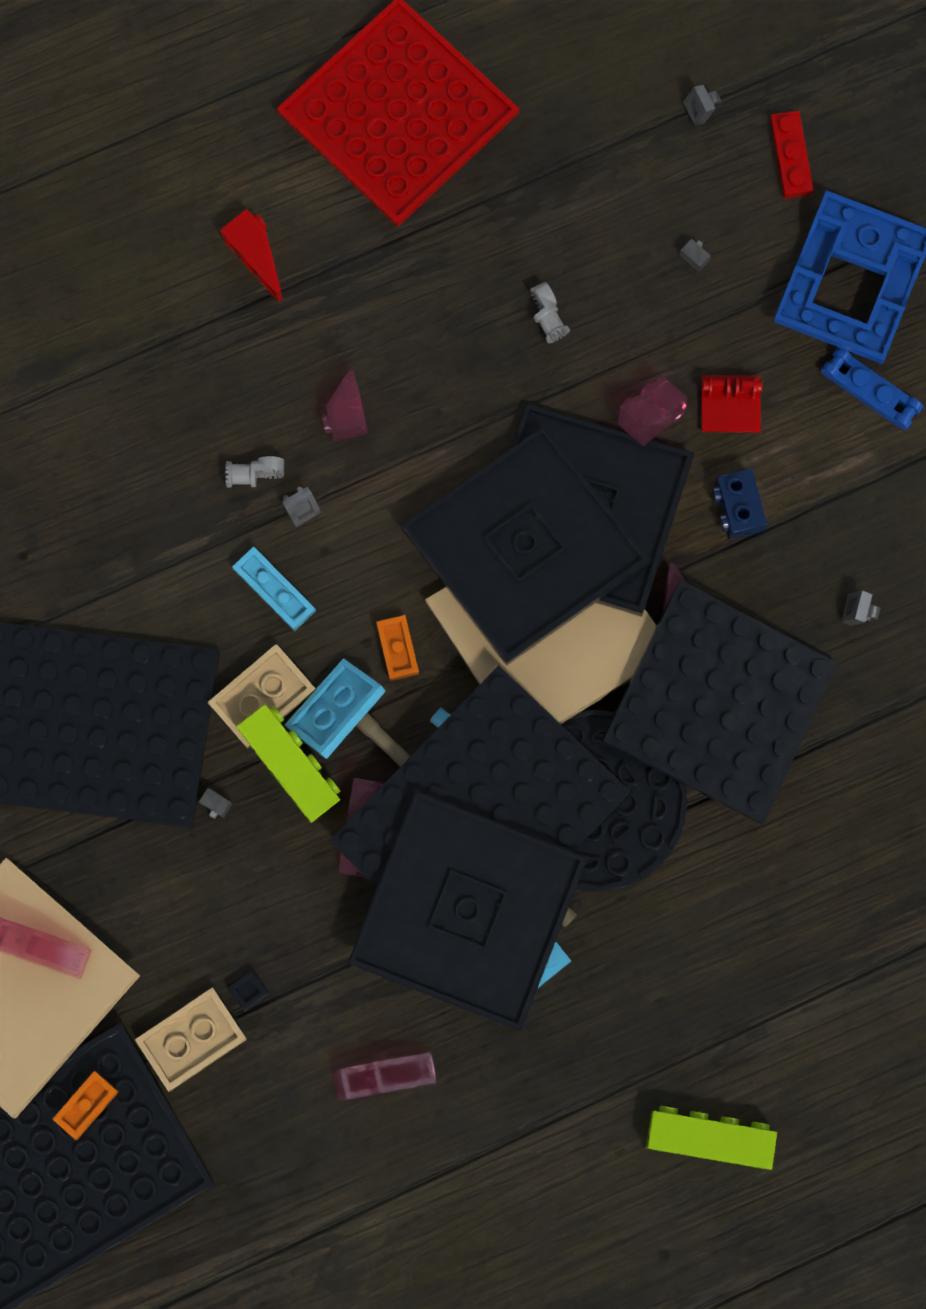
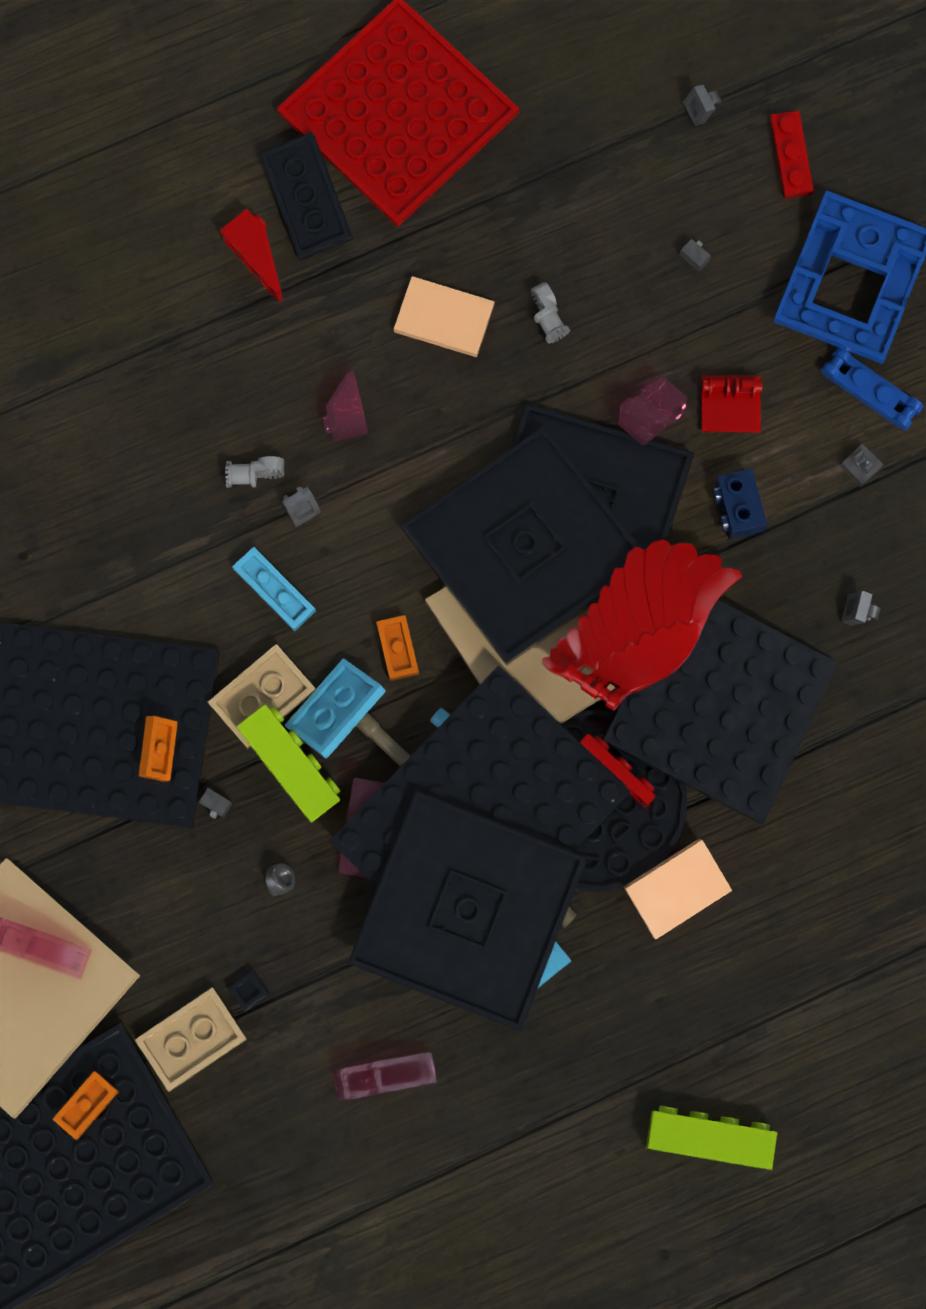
(158, 748): none -> orange plate
(279, 879): none -> flat silver tile
(306, 196): none -> black tile
(444, 316): none -> light nougat tile
(640, 789): none -> red plate
(642, 621): none -> red animal
(677, 888): none -> light nougat tile
(861, 465): none -> flat silver tile

